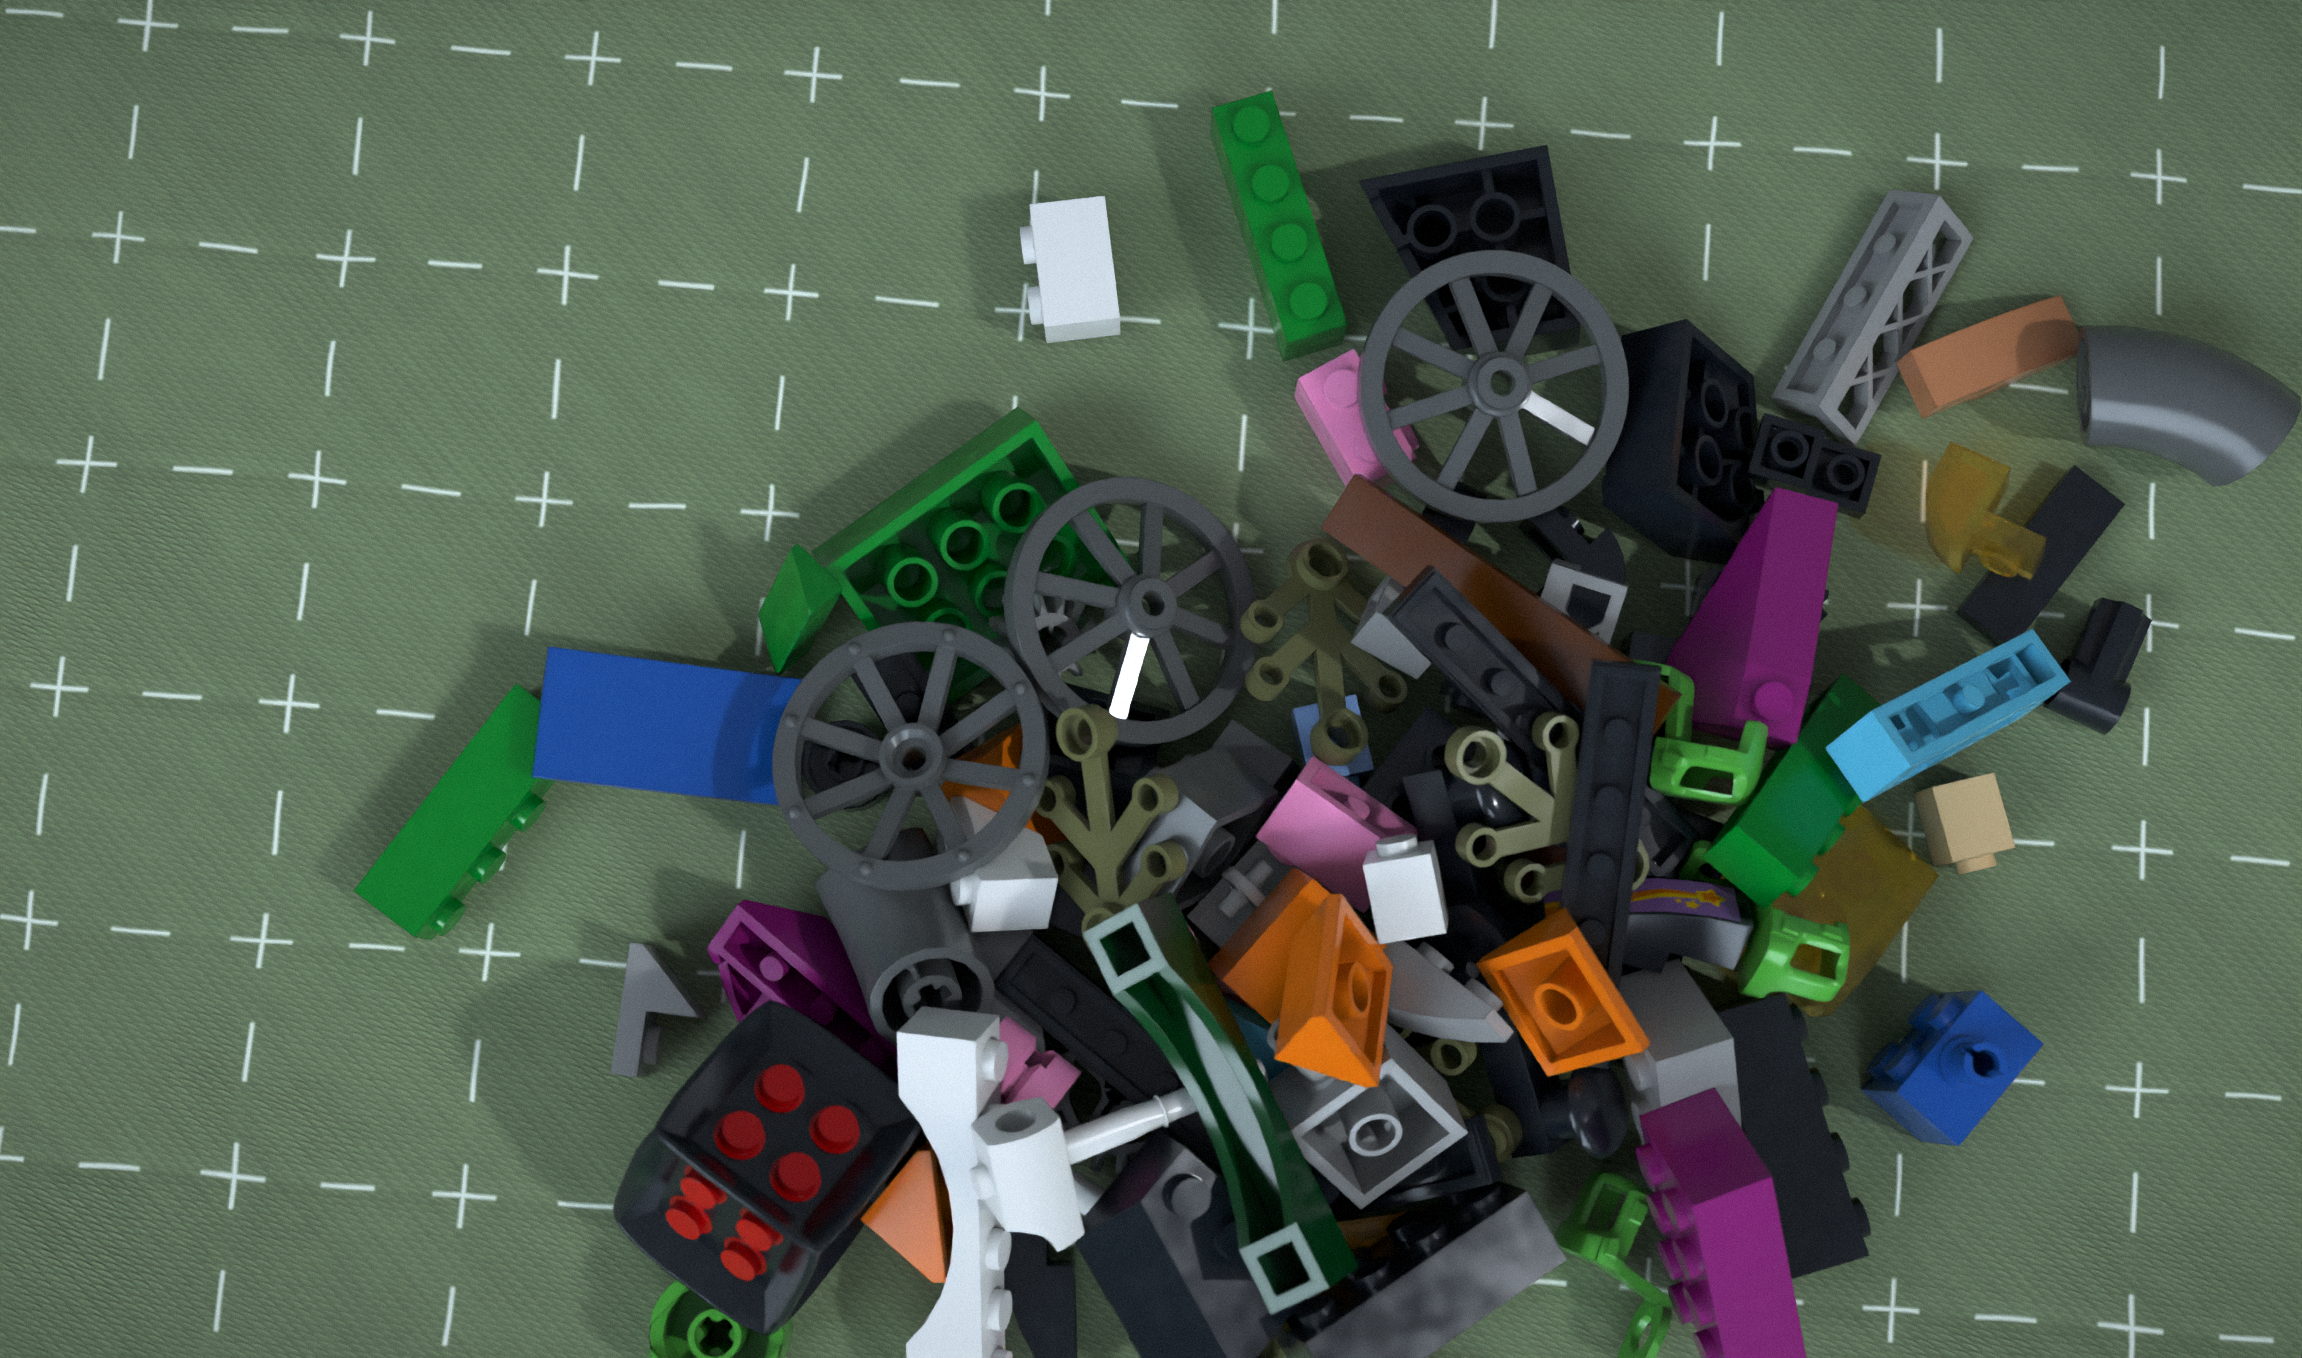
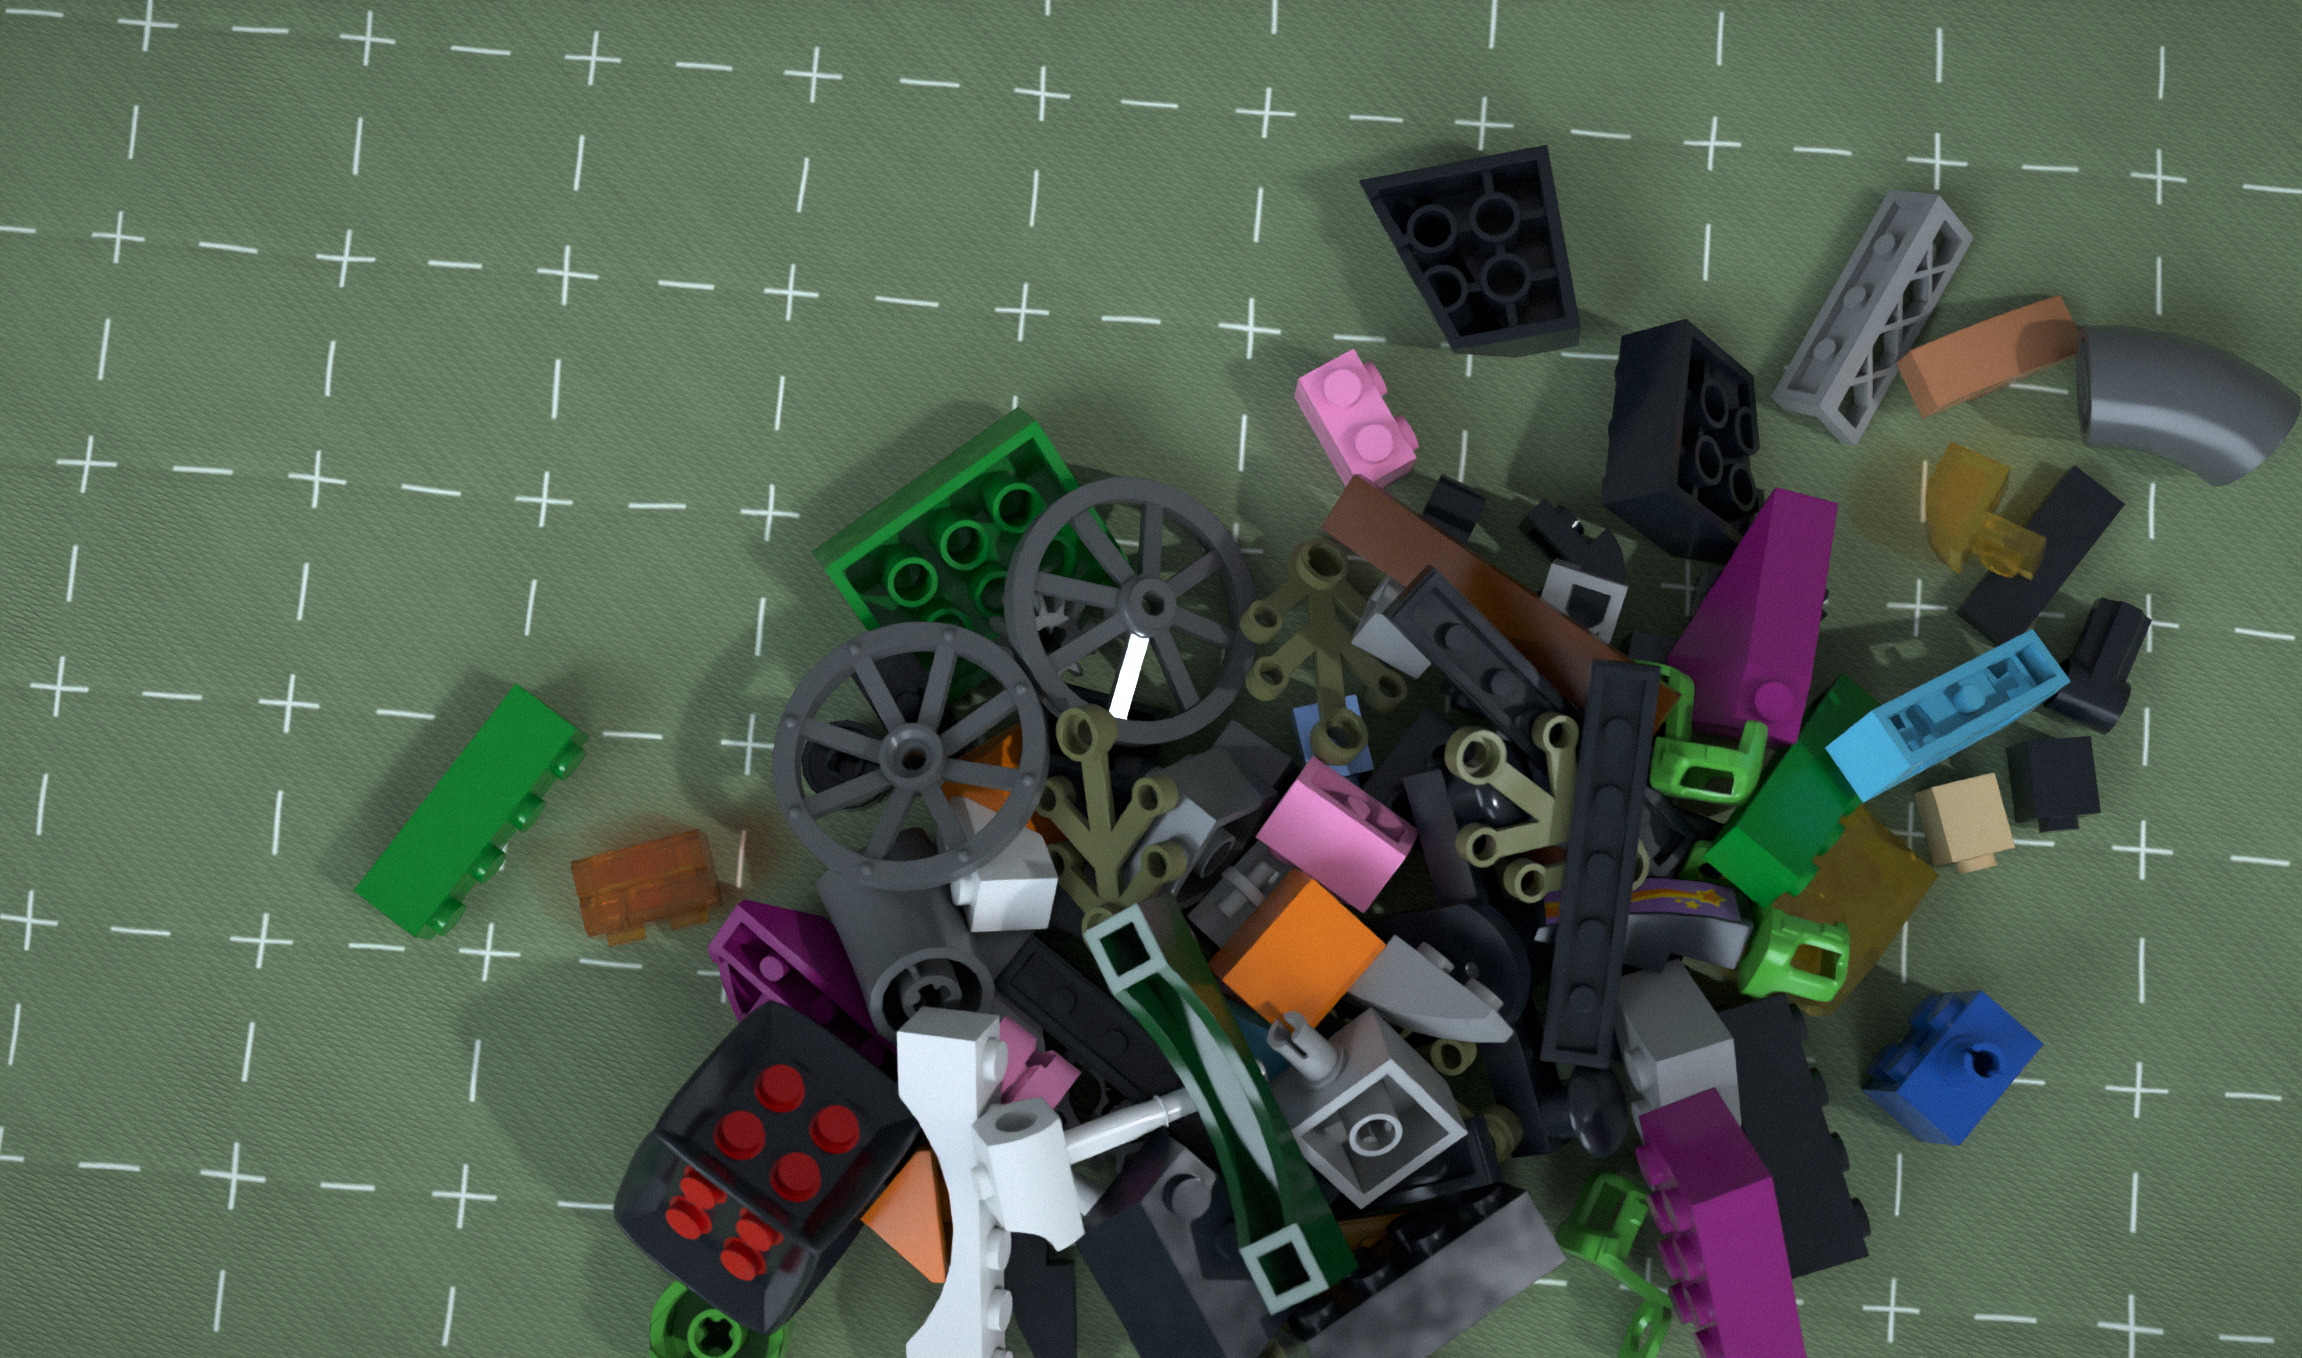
(647, 887): none -> clear orange brick
(647, 990): light grey slope -> none
(659, 726): blue tile -> none
(797, 608): green slope -> none
(1073, 268): white brick -> none
(1277, 226): green brick -> none
(1335, 997): orange slope -> none
(1405, 889): white brick -> none
(1476, 389): dark grey wheel -> none
(1562, 997): orange slope -> none
(1808, 463): black slope -> none
(2053, 782): none -> black brick

